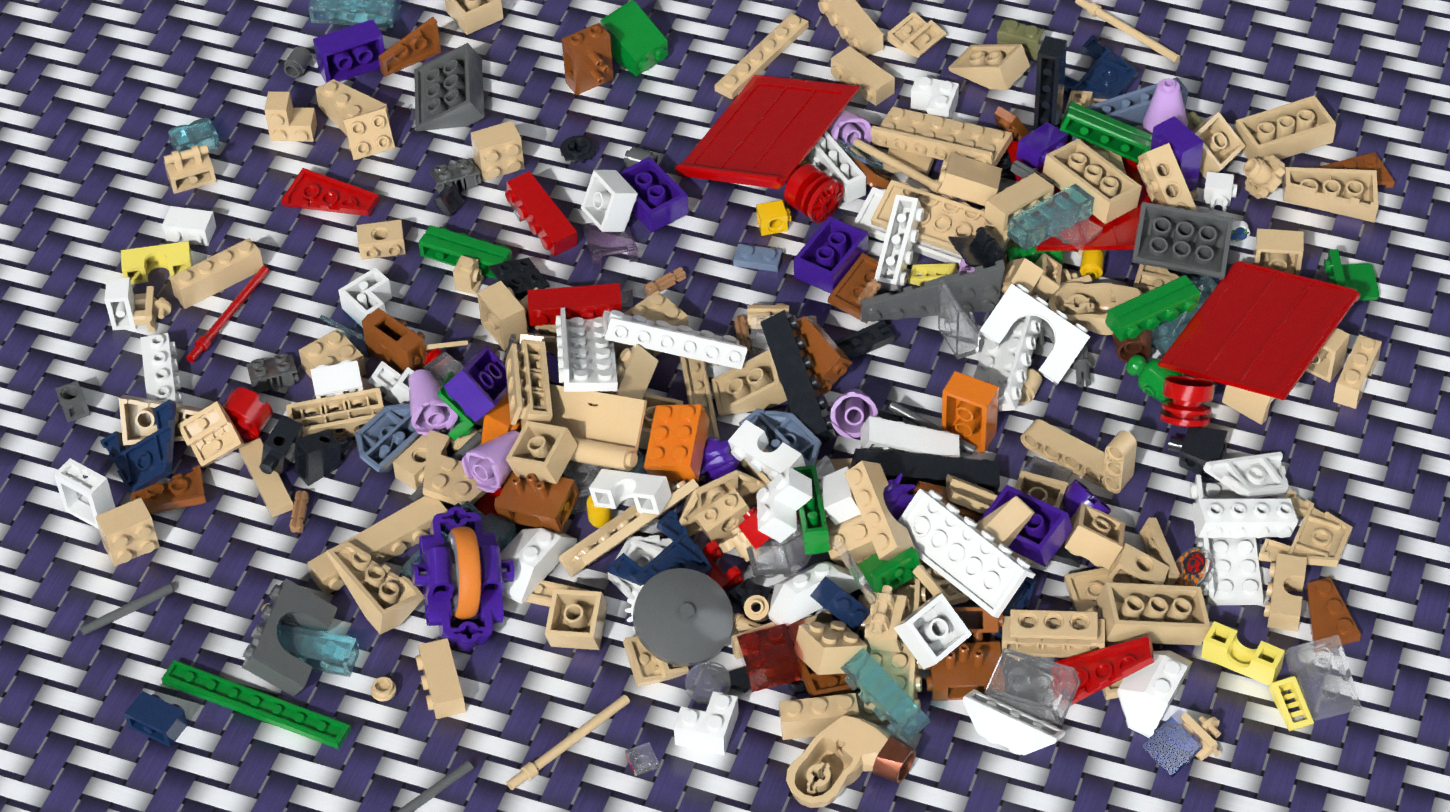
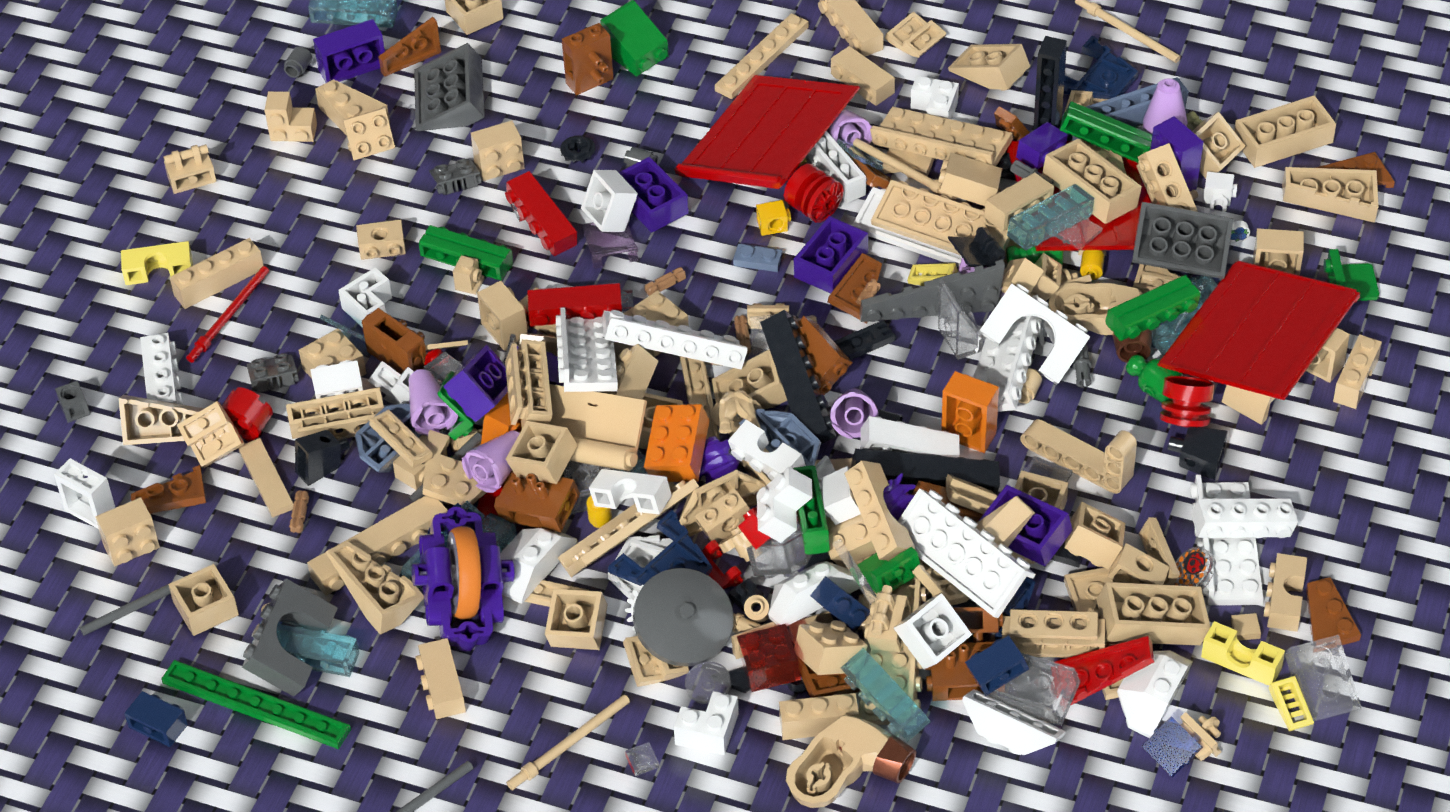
(120, 303): white brick -> none
(149, 458): dark blue wing -> none
(152, 309): tan hips -> none
(189, 225): white brick -> none
(196, 133): clear light blue brick -> none
(203, 599): none -> tan brick
(275, 453): black torso -> none
(324, 193): red wing -> none
(383, 689): tan plate -> none
(401, 438): none -> tan tile
(448, 200): black tile -> none
(519, 276): black hinge -> none
(729, 405): none -> tan piece
(898, 243): white brick -> none
(920, 421): dark grey bar -> none
(996, 665): none -> dark blue brick
(1017, 33): olive brick -> none
(1080, 493): dark purple cylinder -> none
(1247, 626): none -> tan tile
(1251, 475): white wing -> none
(1263, 175): tan plant -> none
(1319, 538): tan wing -> none

